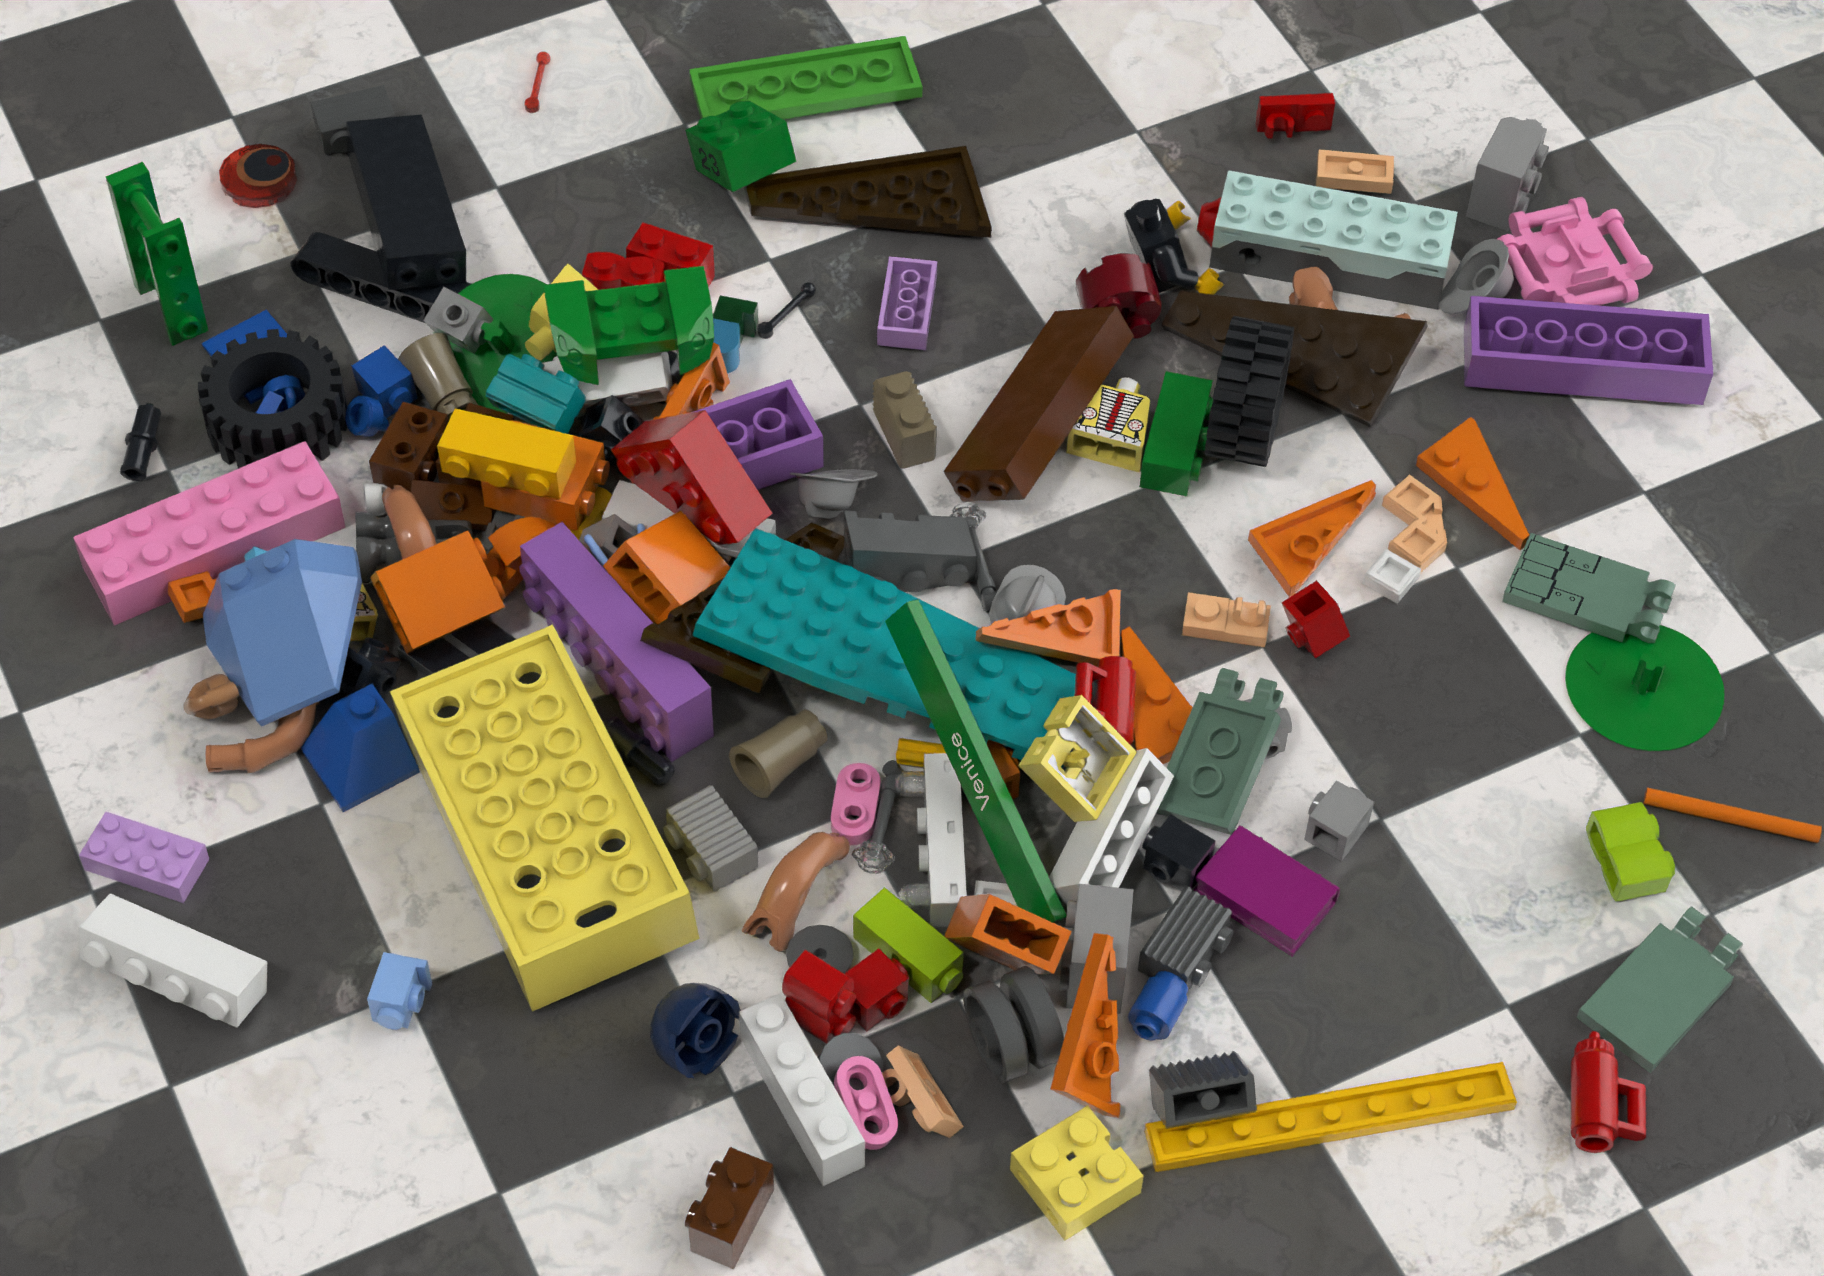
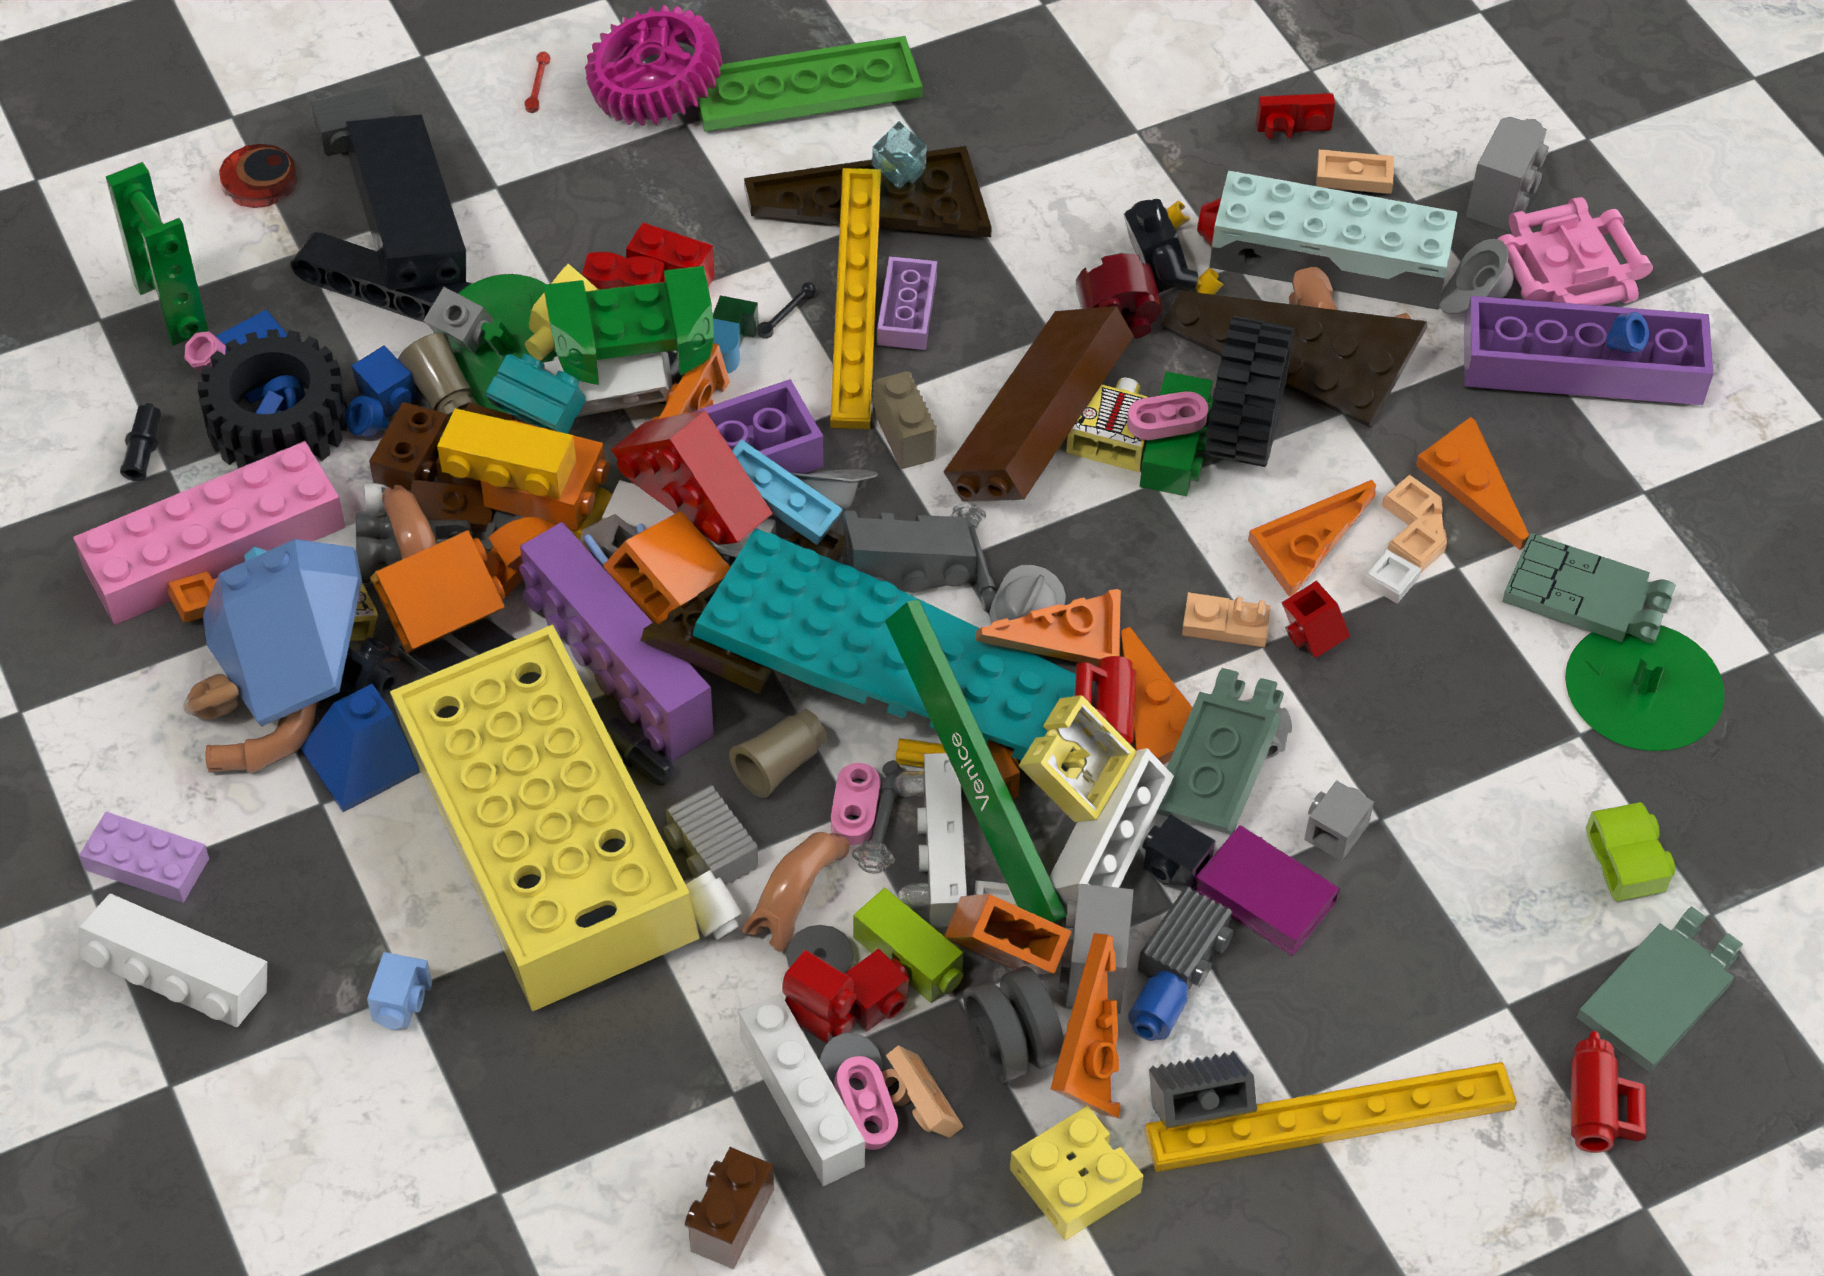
(201, 348): none -> bright pink tile
(609, 423): black brick -> none
(658, 88): none -> dark pink gear
(694, 1028): dark blue cylinder -> none
(713, 906): none -> white brick
(740, 145): green brick -> none
(787, 495): none -> medium azure plate
(855, 299): none -> yellow tile
(900, 155): none -> clear light blue brick
(1164, 415): none -> bright pink plate
(1628, 333): none -> blue tile
(1732, 815): orange bar -> none

